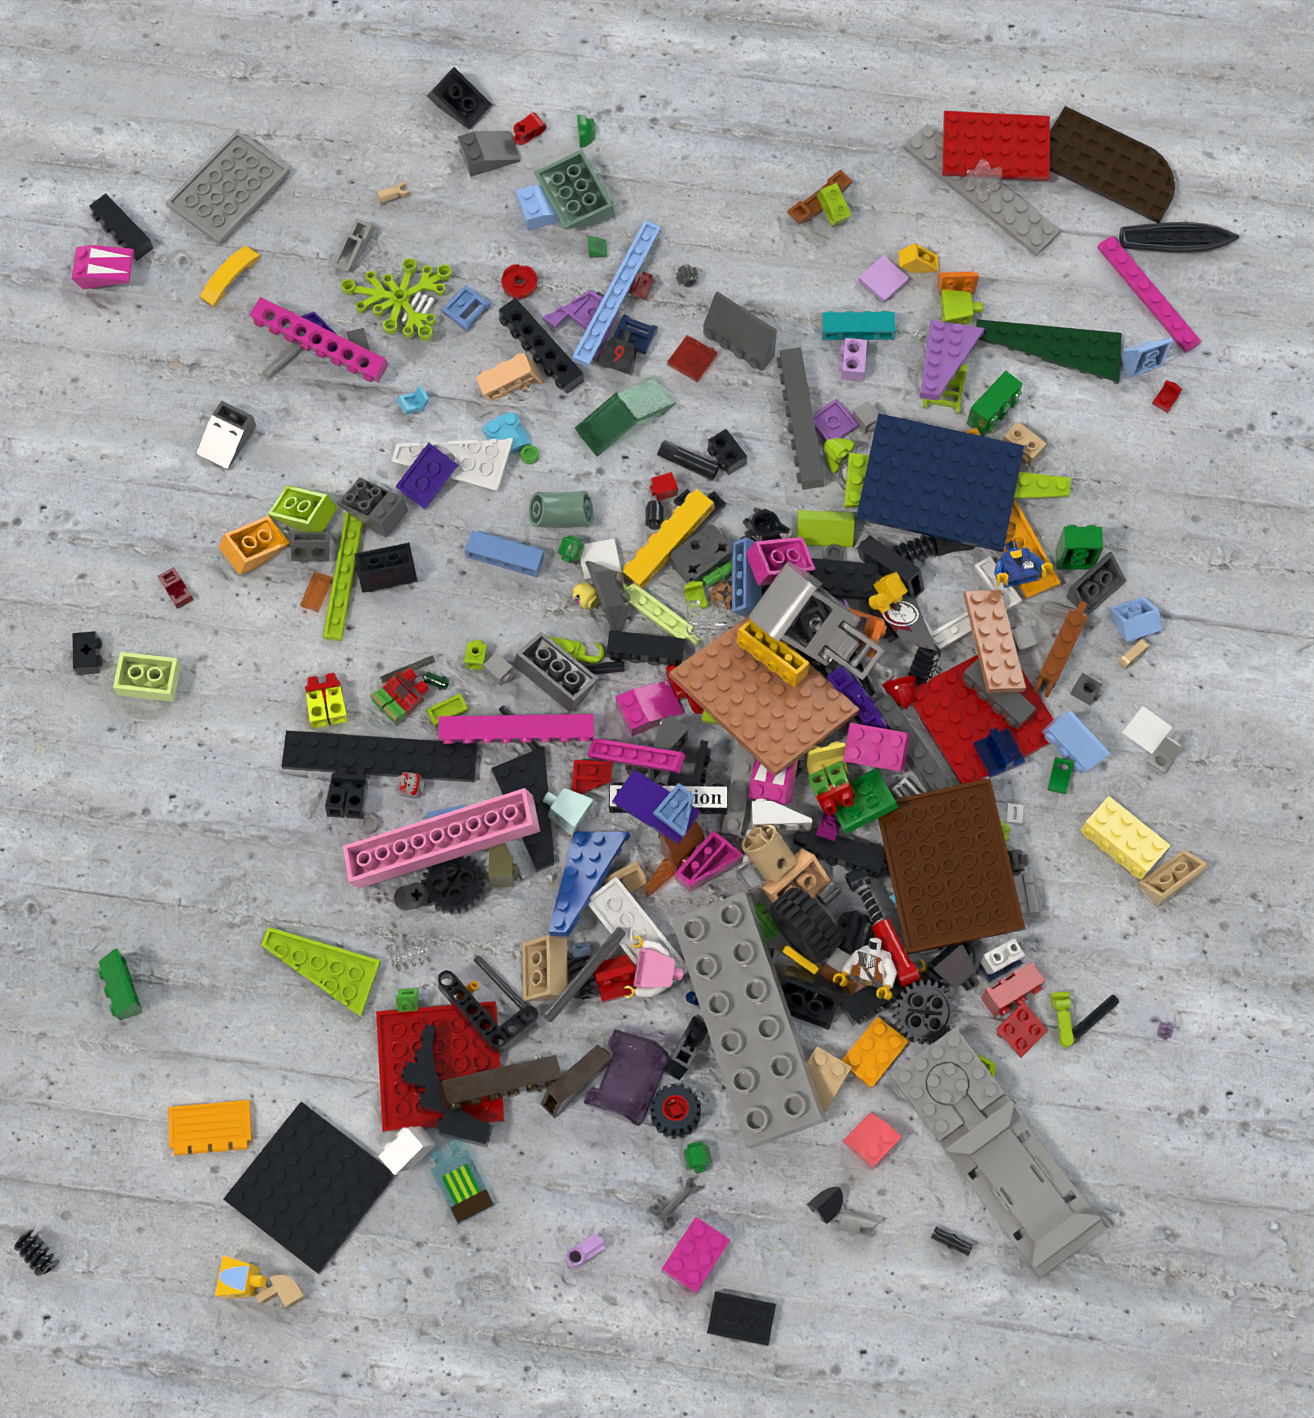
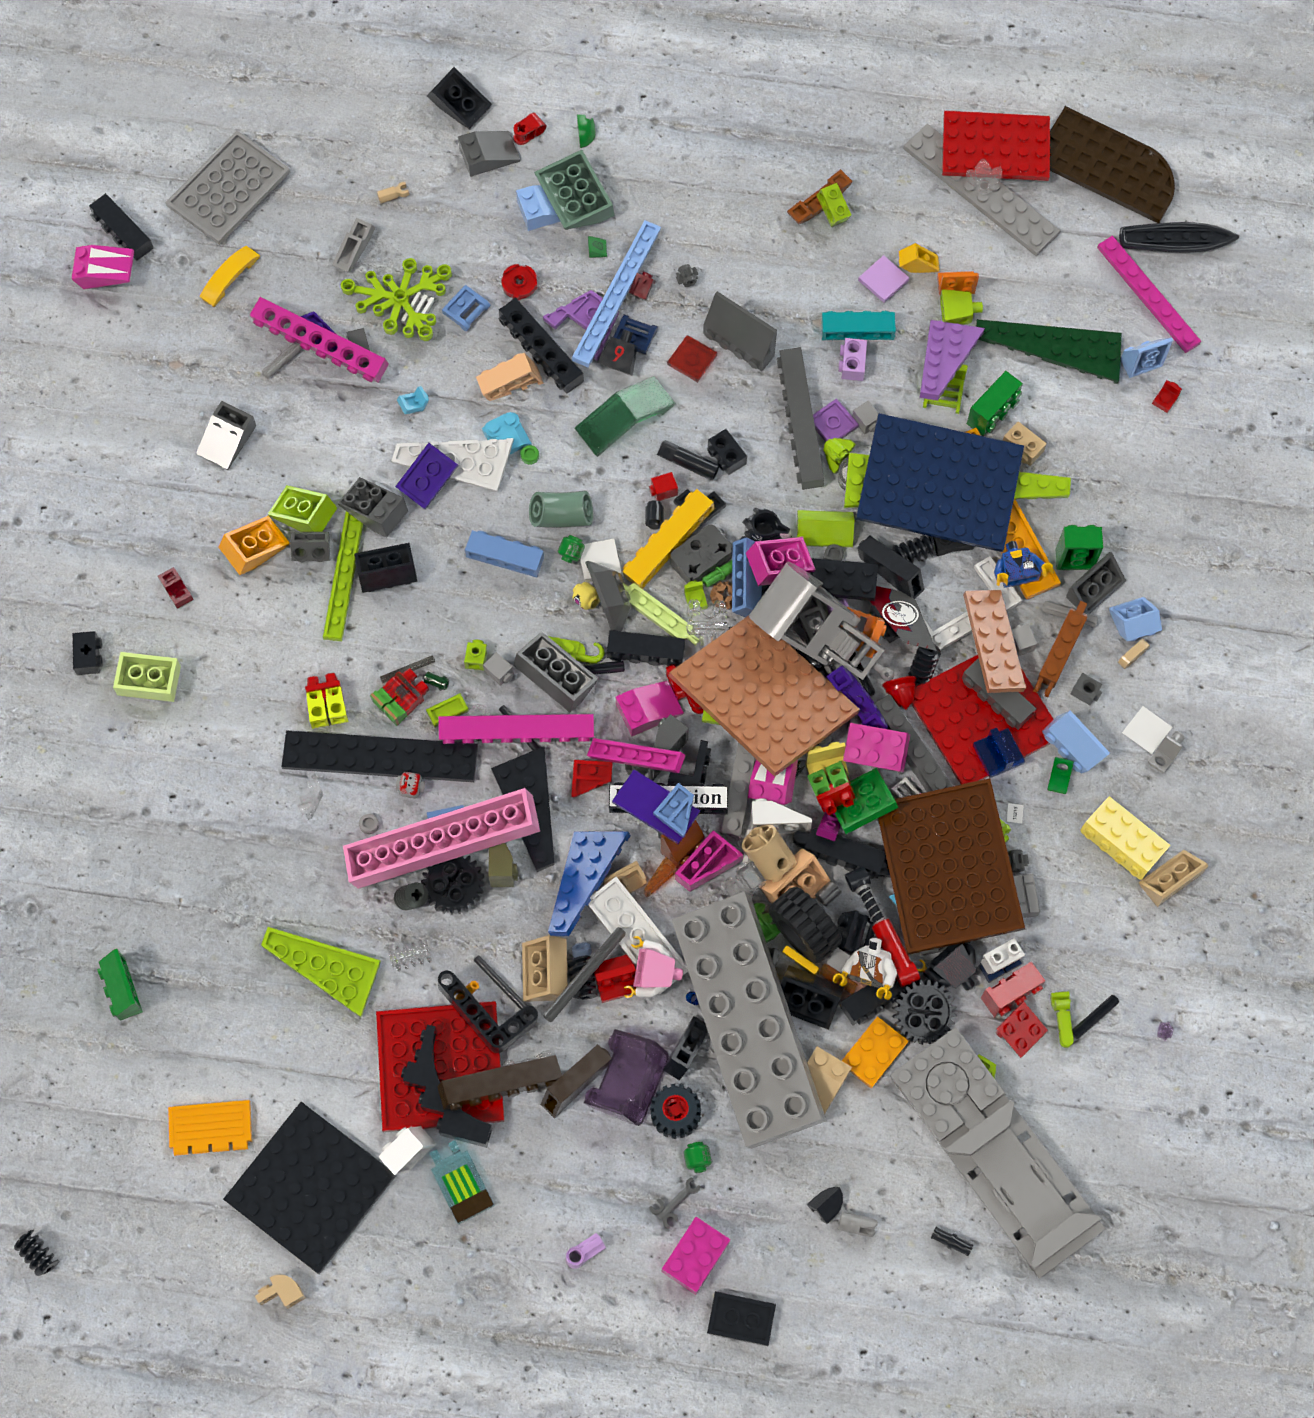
(238, 1279): yellow torso -> none
(316, 592): clear orange tile -> none
(347, 794): black hips -> none
(407, 999): bright green bracket -> none
(568, 809): light aqua torso -> none
(773, 654): yellow brick -> none
(872, 1140): coral slope -> none
(889, 590): yellow brick -> none

